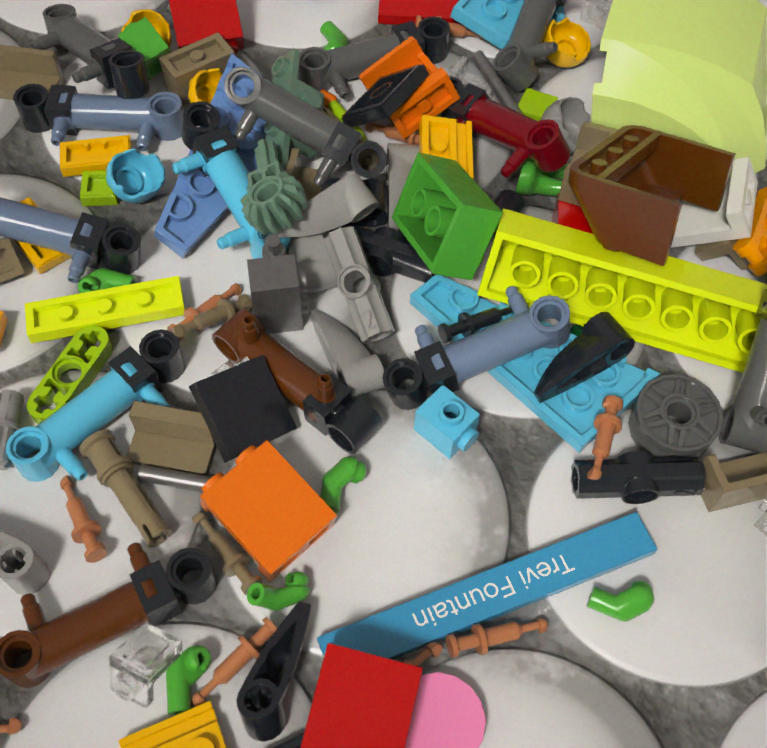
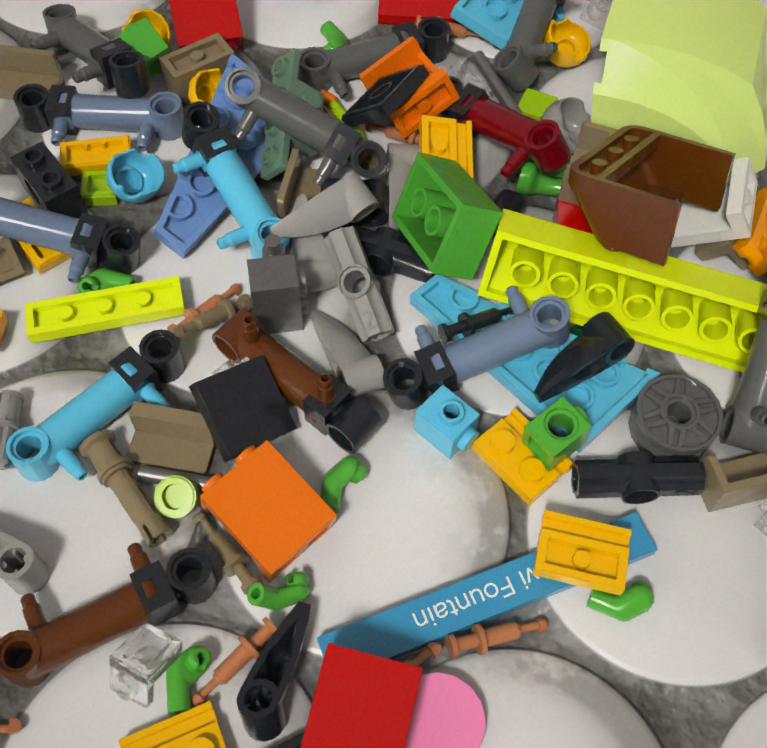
(48, 181): none -> black brick
(70, 358): lime beam -> none
(85, 528): nougat piece -> none
(176, 496): none -> tile
(273, 195): sand green gear -> none
(513, 462): none -> yellow plate
(554, 449): none -> bright green brick
(582, 552): none -> yellow plate
(606, 425): nougat piece -> none

